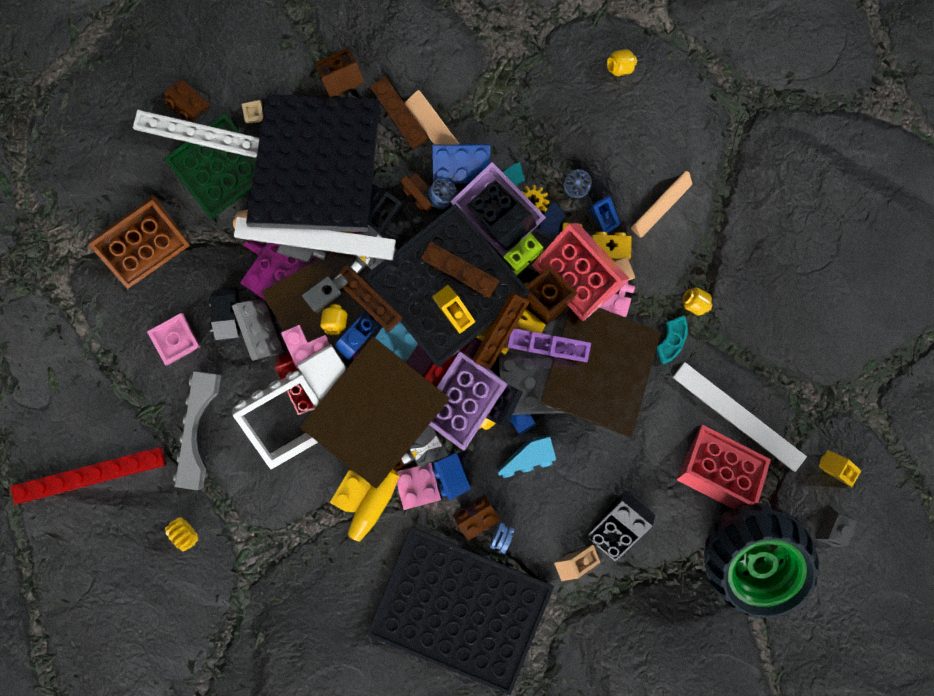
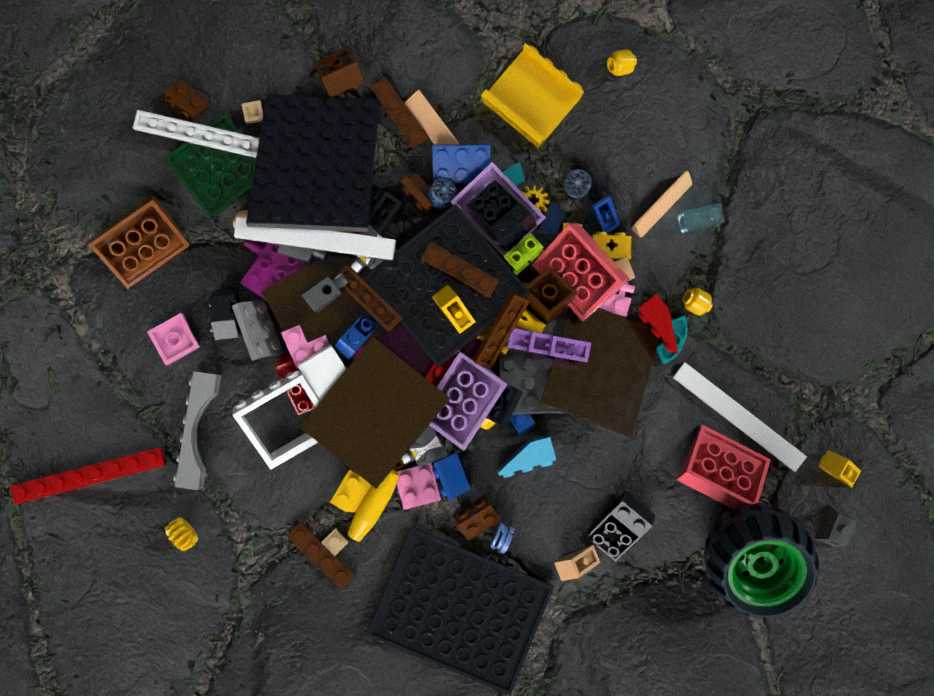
(320, 555): none -> reddish brown plate
(333, 319): yellow head -> none
(335, 541): none -> tan plate
(398, 341): medium azure plate -> none
(533, 95): none -> yellow panel
(659, 317): none -> red slope
(701, 218): none -> clear light blue brick

